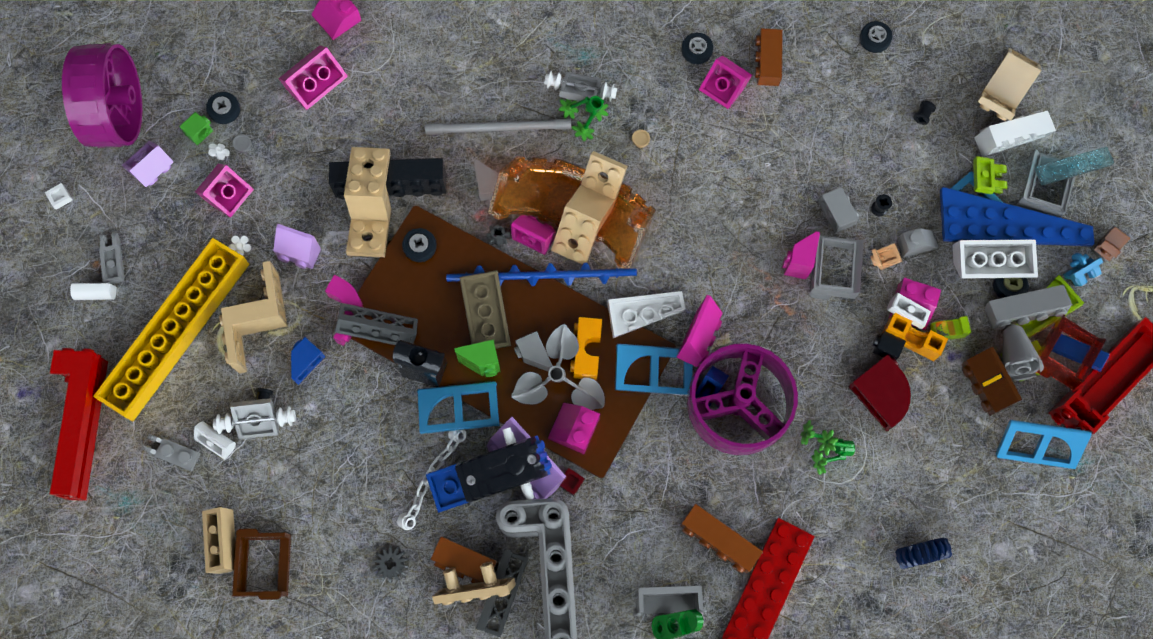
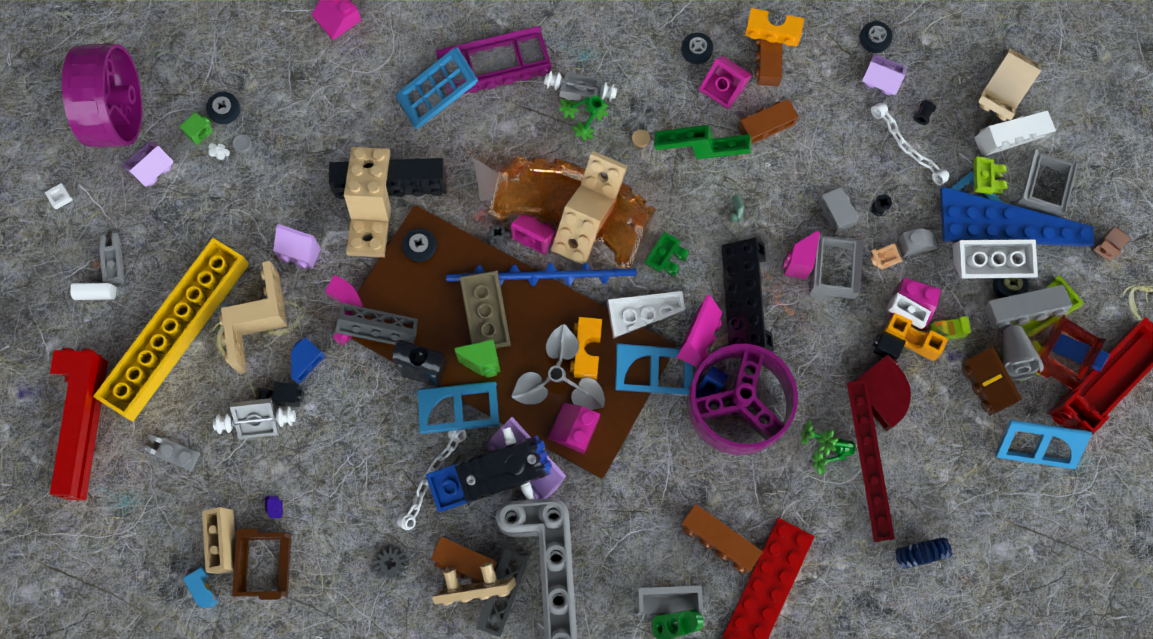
(200, 588): none -> dark azure leg
(213, 440): white brick -> none
(224, 190): dark pink slope -> none
(240, 244): white plant -> none
(272, 505): none -> dark purple piece
(287, 394): none -> black brick
(313, 77): dark pink slope -> none
(436, 88): none -> dark azure piece
(505, 58): none -> magenta window
(532, 351): light grey slope -> none
(556, 124): light grey piece -> none
(572, 482): dark red tile -> none
(663, 251): none -> green plate
(702, 142): none -> green bracket
(739, 209): none -> sand green arm
(744, 293): none -> black bracket
(760, 28): none -> light orange arch
(769, 121): none -> dark orange brick
(870, 461): none -> dark red plate
(879, 111): none -> white piece
(884, 75): none -> lavender slope
(1074, 165): clear light blue plate -> none
(1081, 265): dark azure hips -> none

